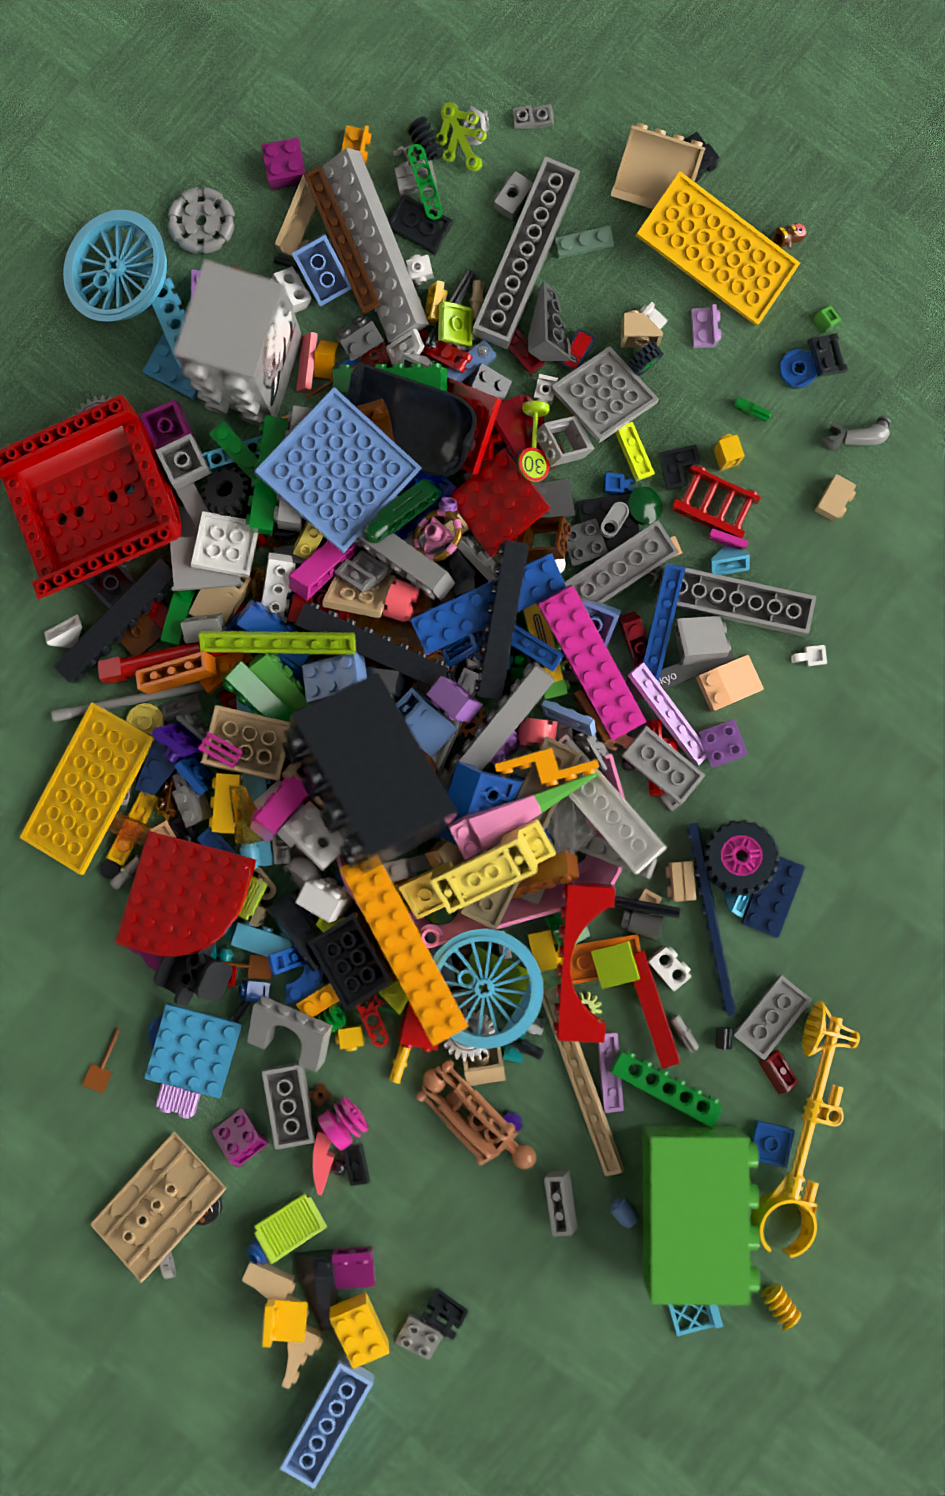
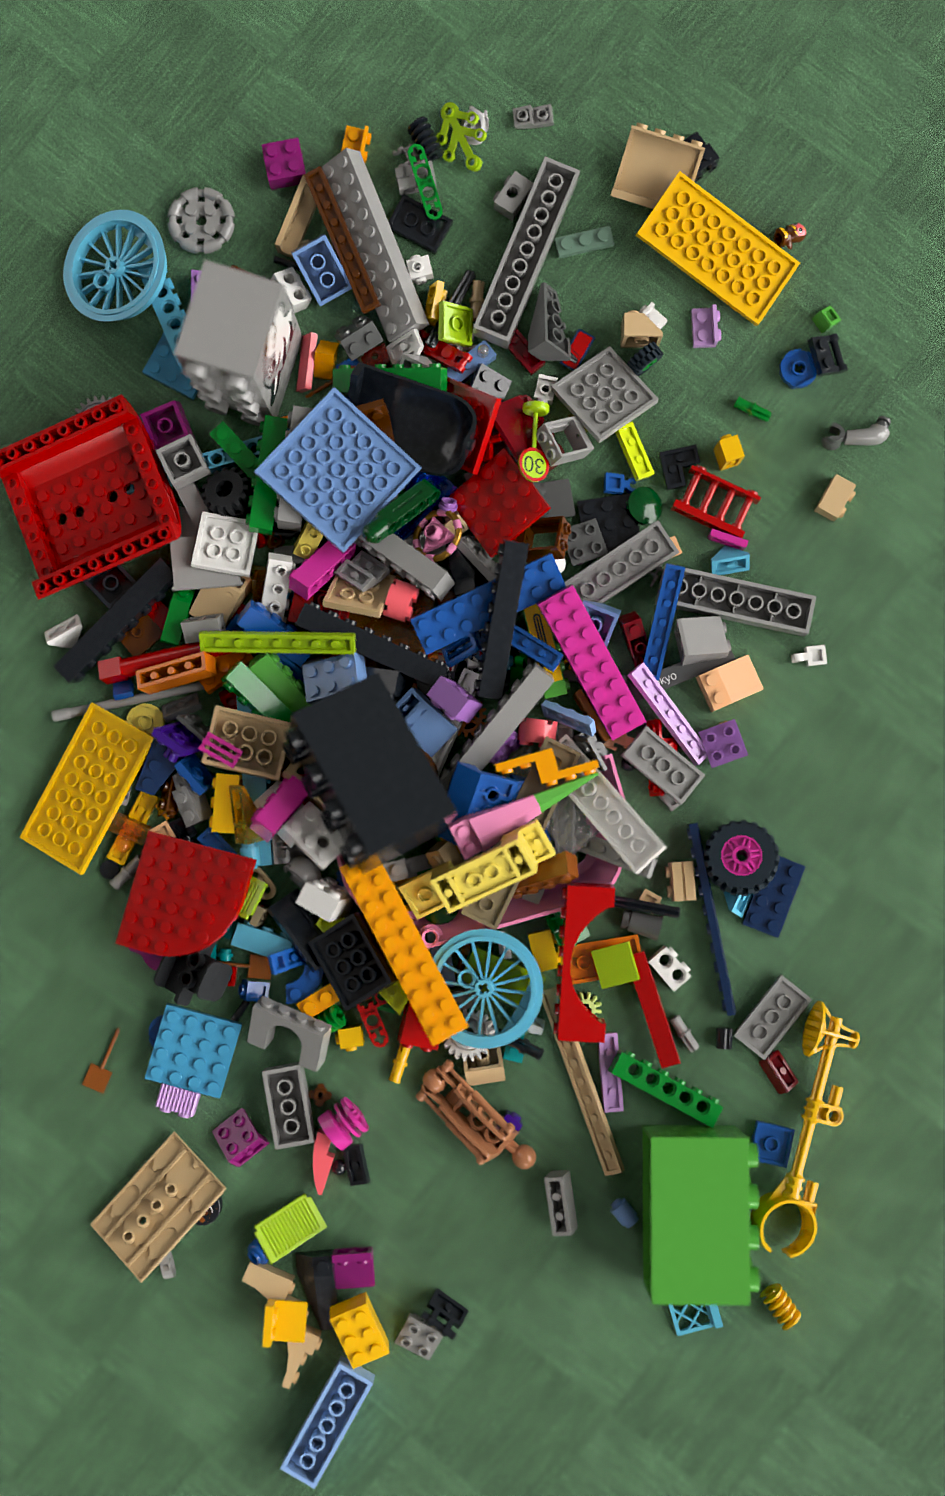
(123, 689): none -> blue tile
(616, 517): light grey piece -> none

